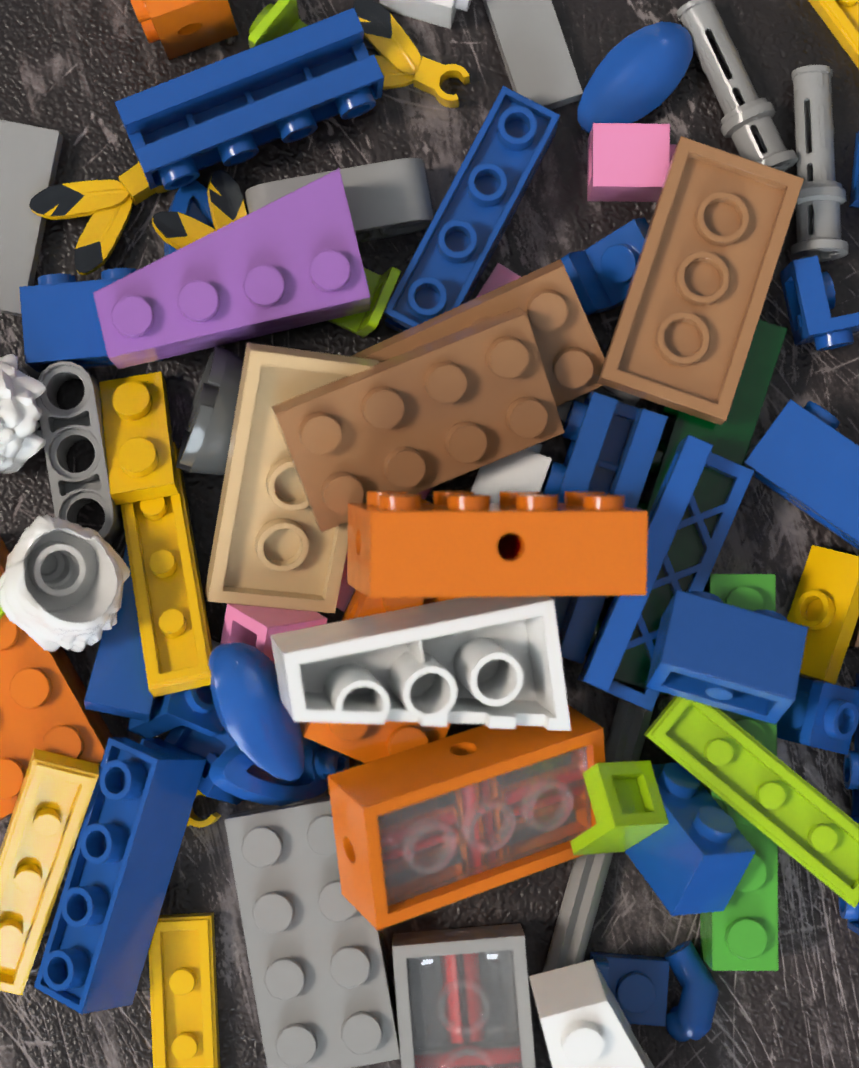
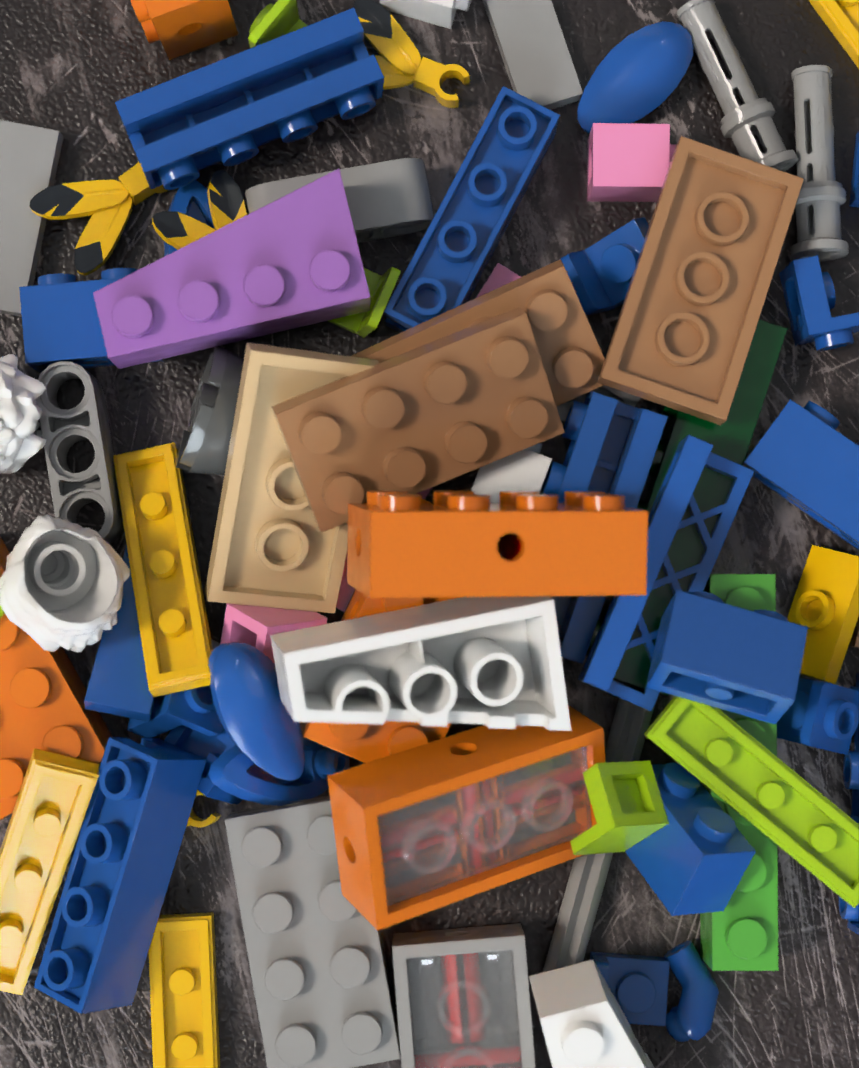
(138, 438): yellow plate -> none

